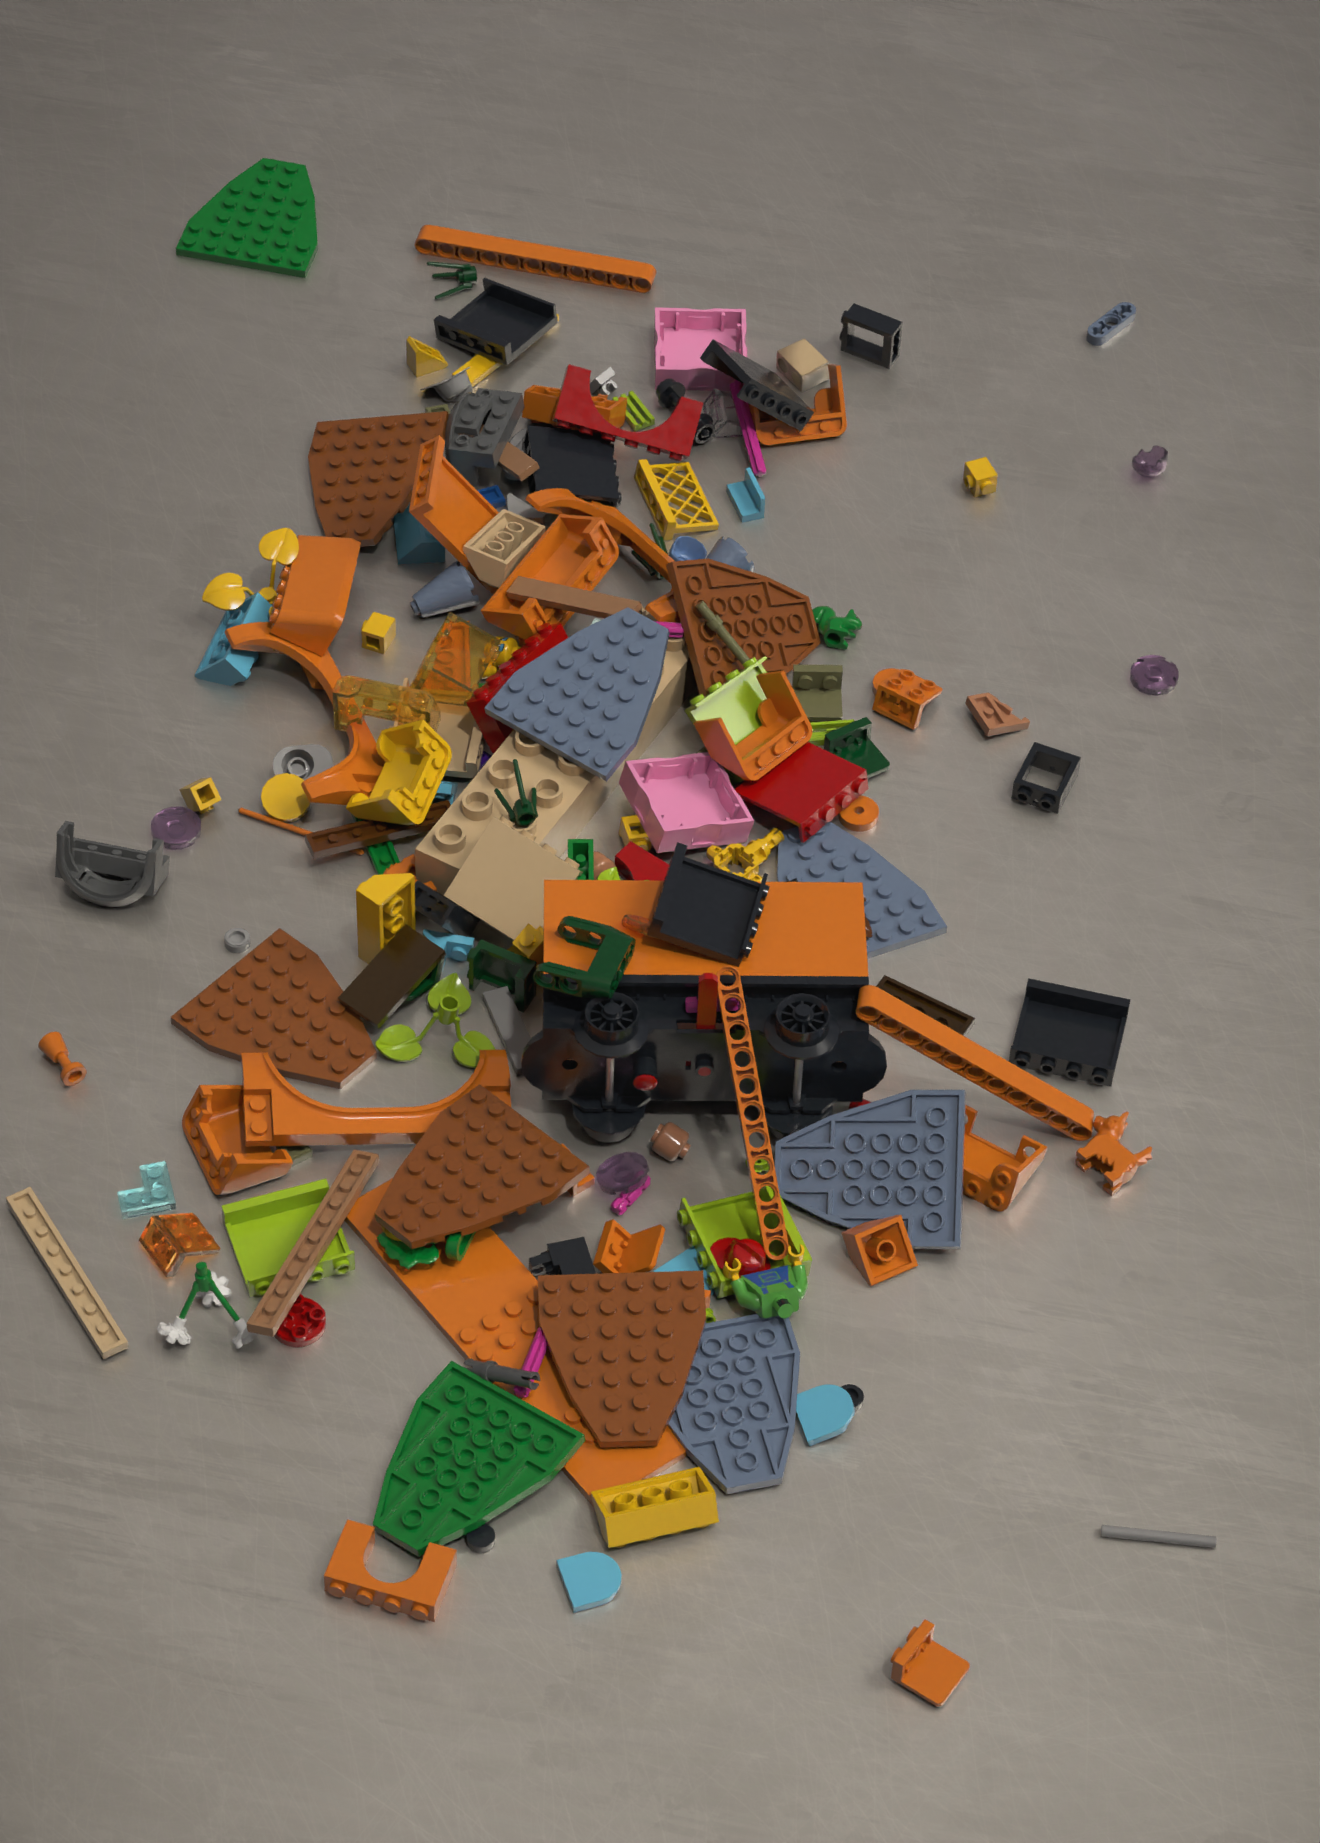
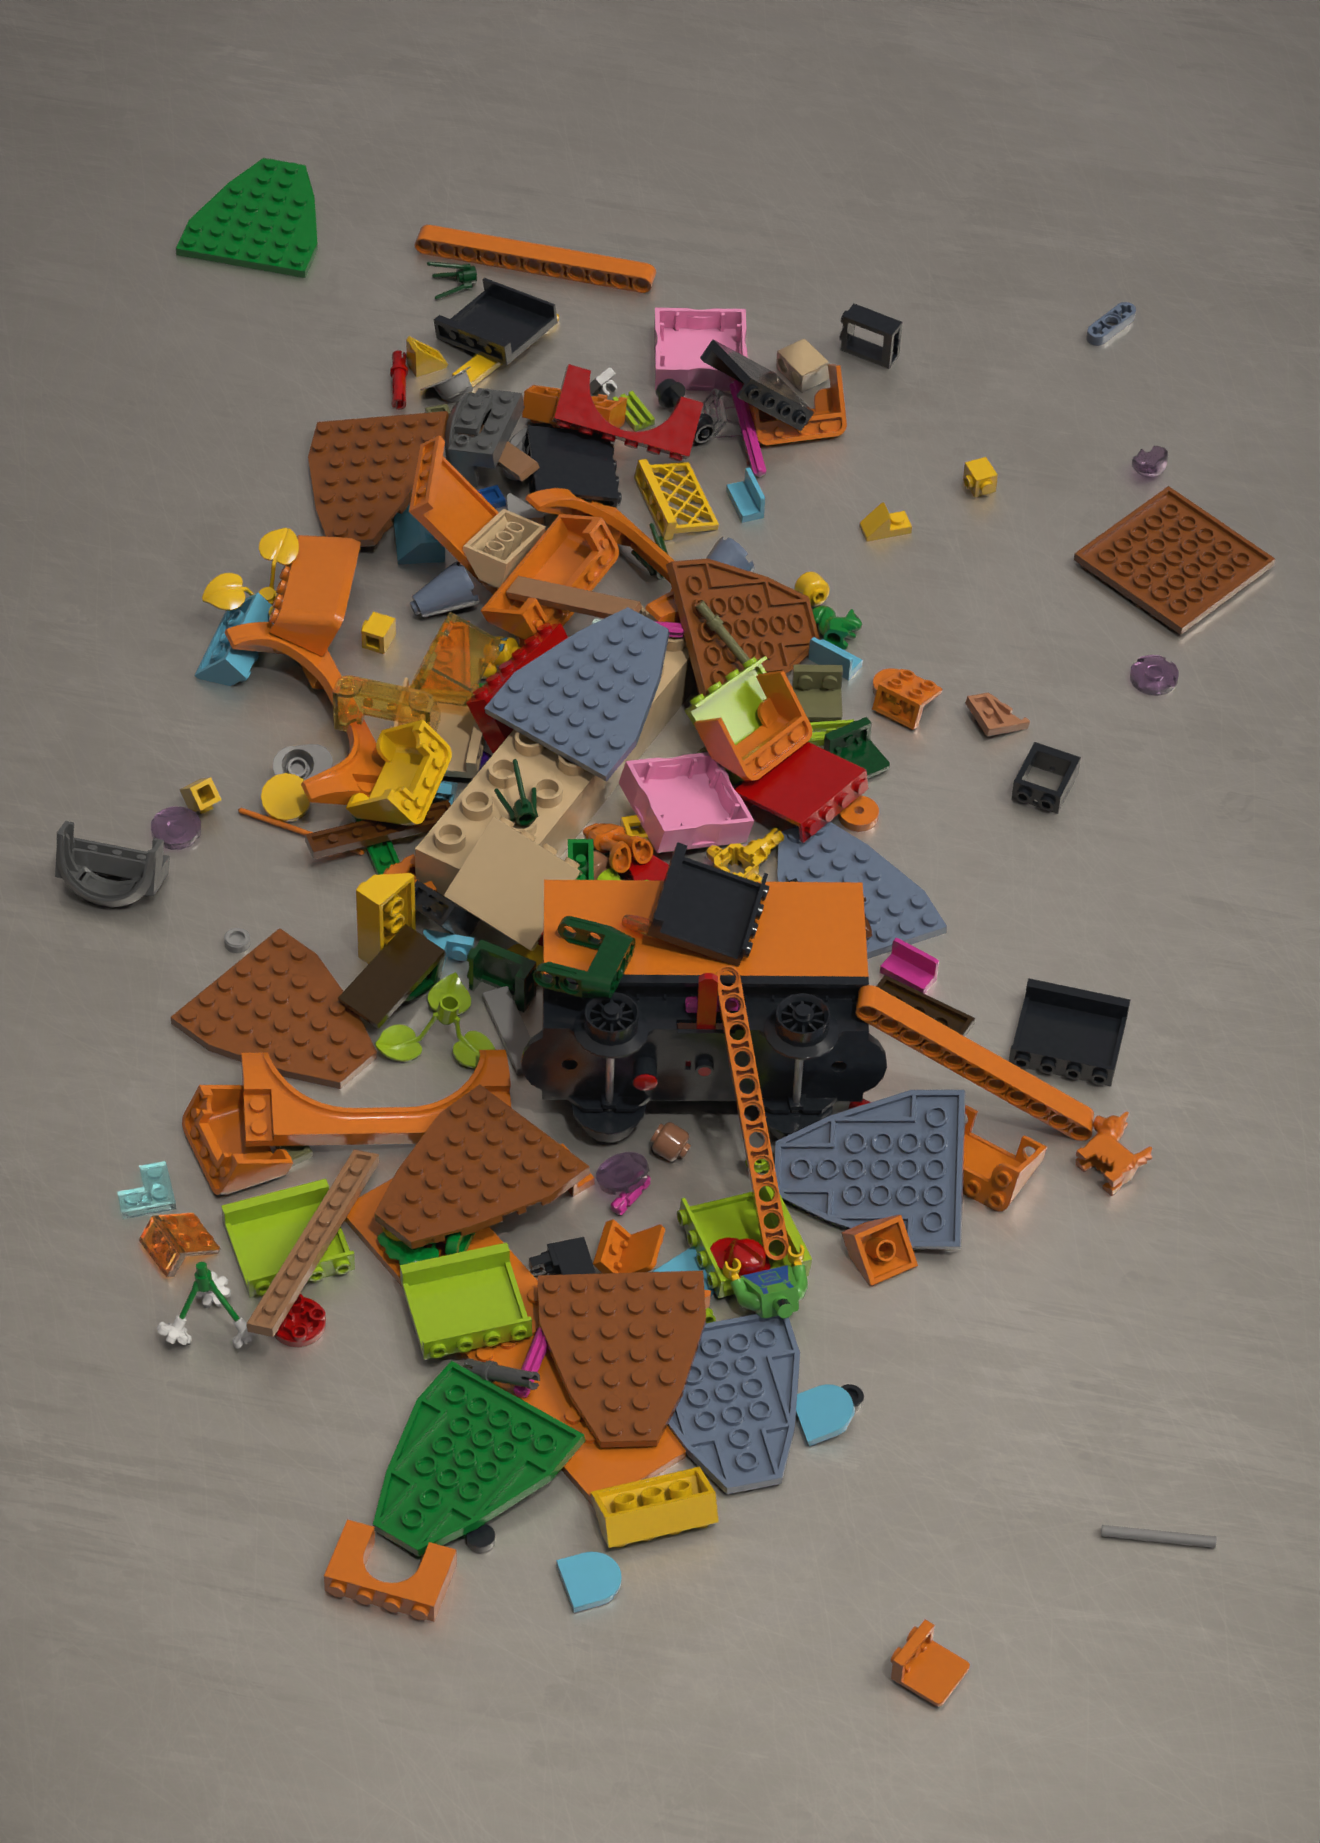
(55, 1048): orange piece -> none
(67, 1273): tan plate -> none
(398, 373): none -> red pin
(465, 1301): none -> lime panel
(531, 943): yellow brick -> none
(620, 845): none -> orange piece
(687, 549): medium blue hair -> none
(814, 587): none -> yellow head
(826, 653): none -> medium azure panel
(882, 524): none -> yellow slope
(910, 966): none -> dark pink panel
(1174, 560): none -> dark orange plate

